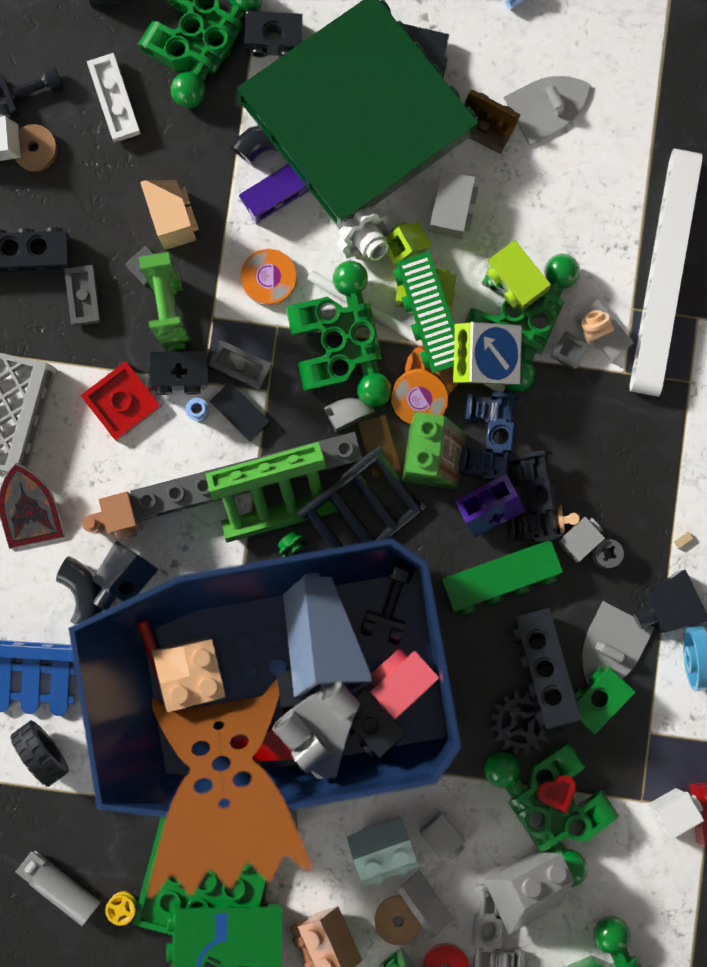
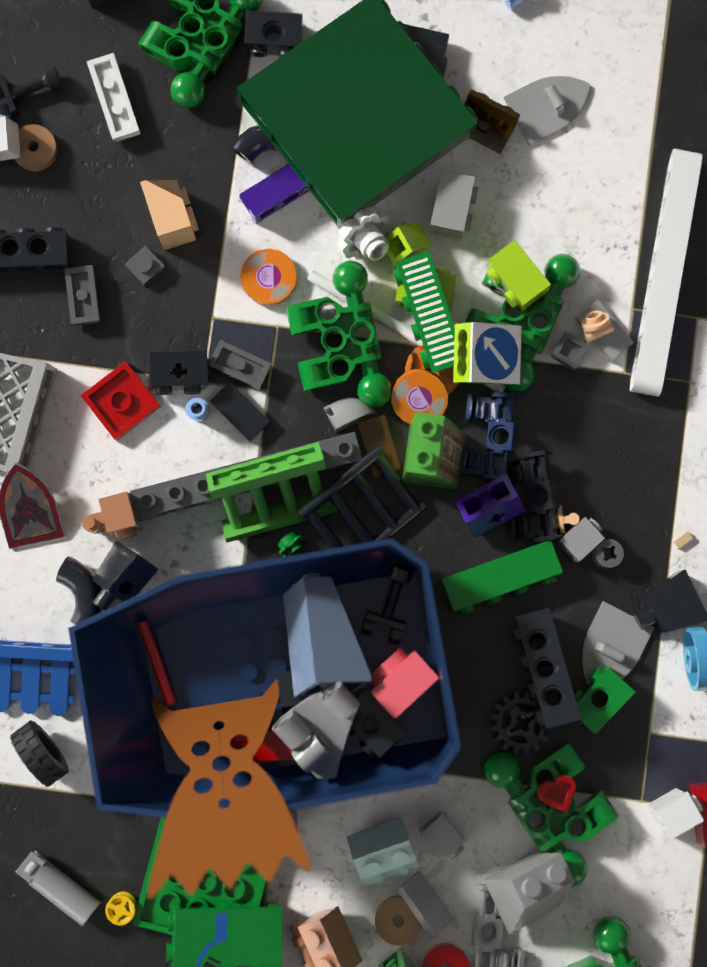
(165, 281): bright green fence -> none
(188, 673): light nougat slope -> none

